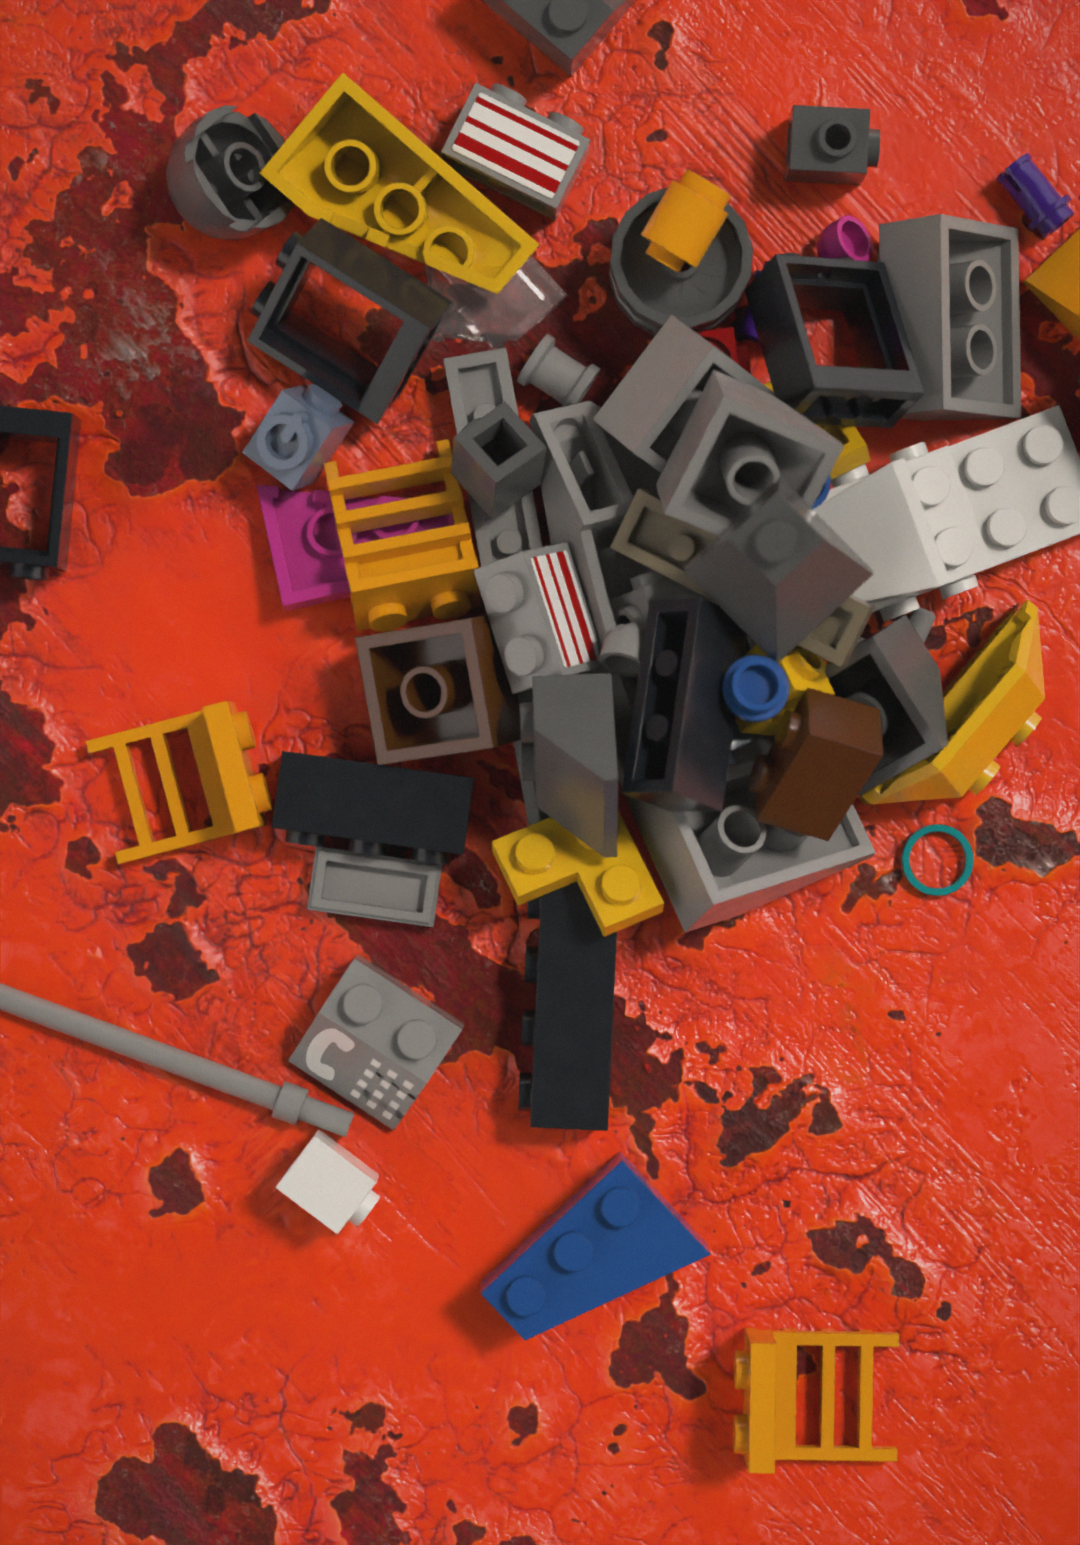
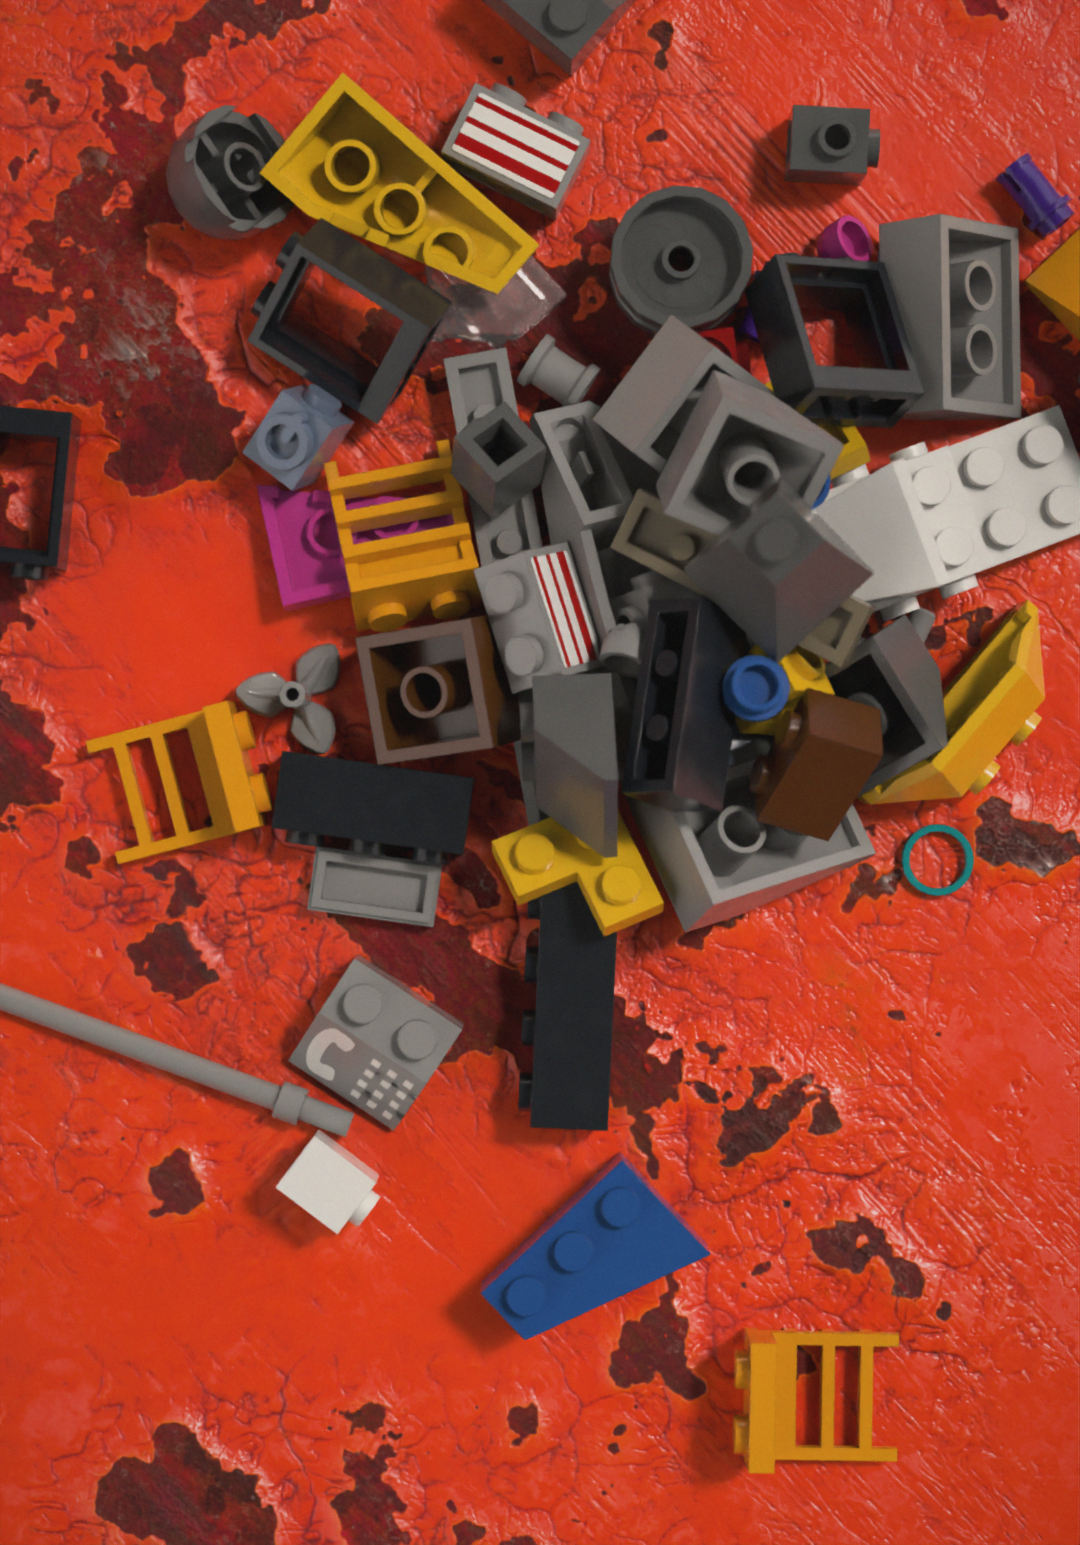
(315, 674): none -> light grey plant
(685, 221): light orange brick -> none

